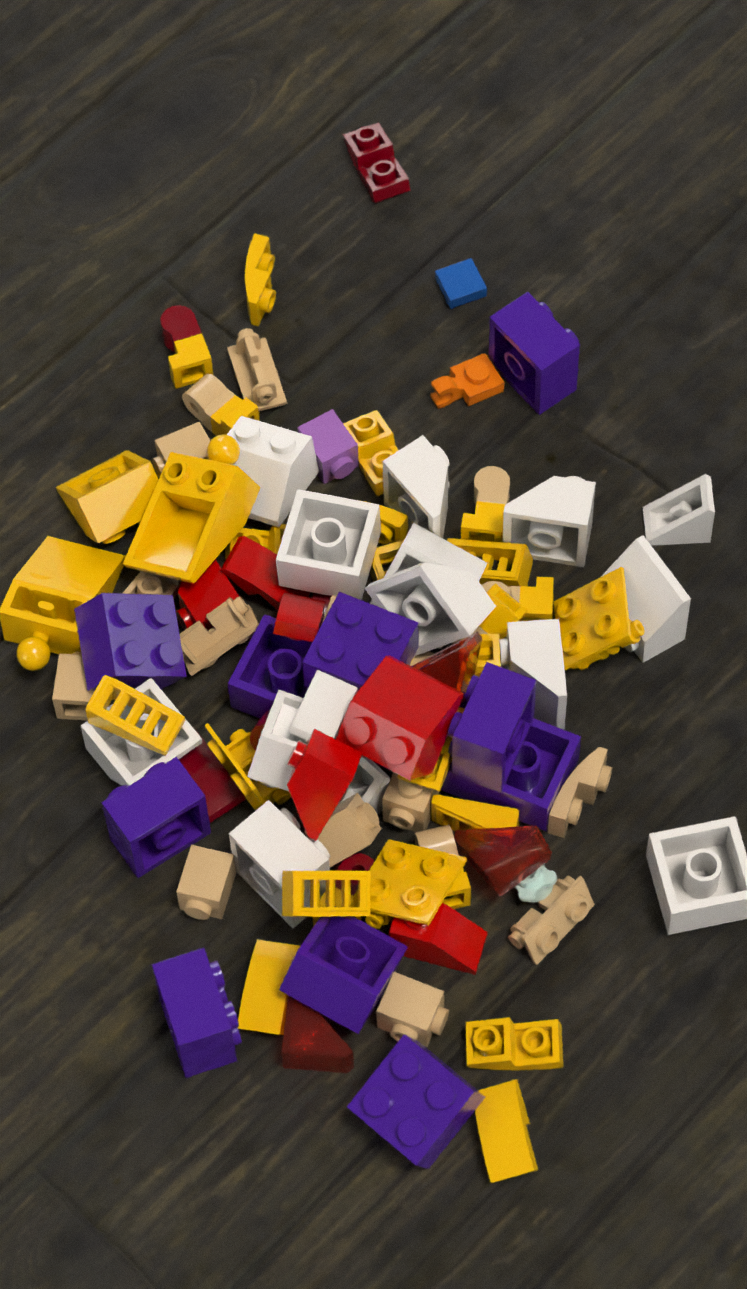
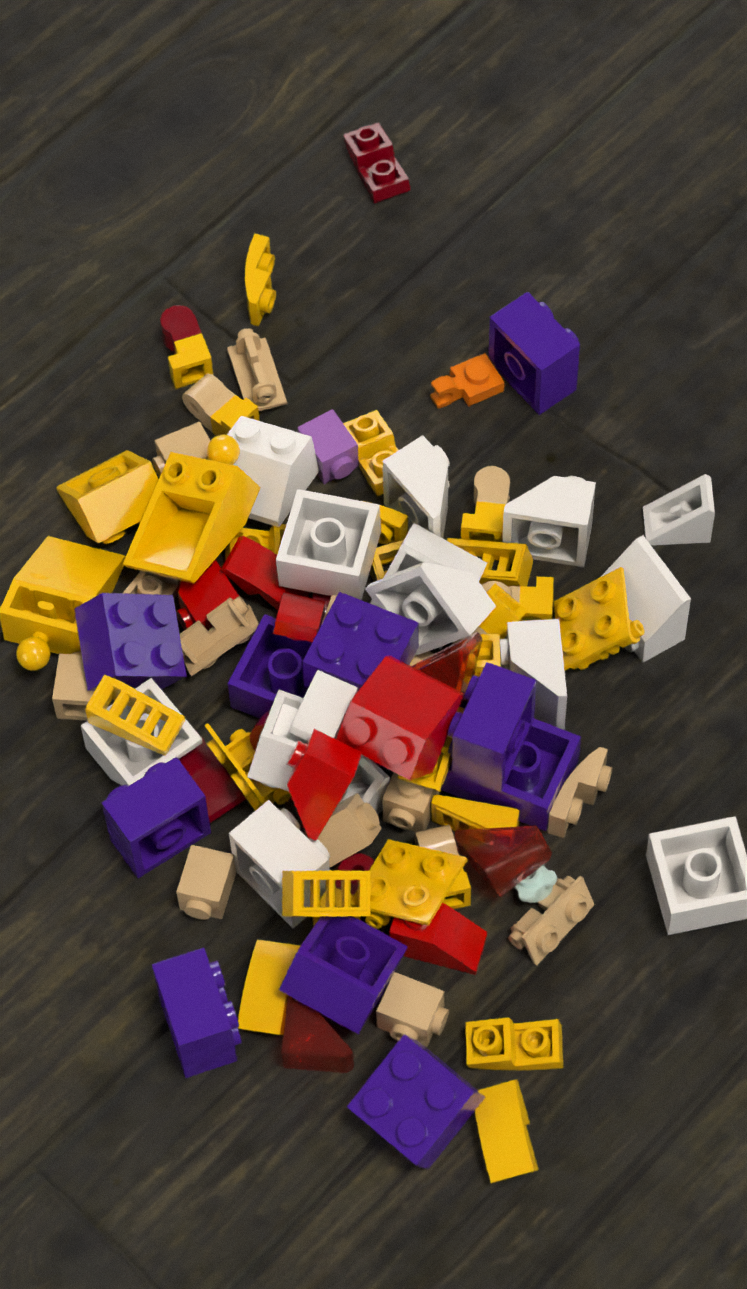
(461, 283): blue tile -> none

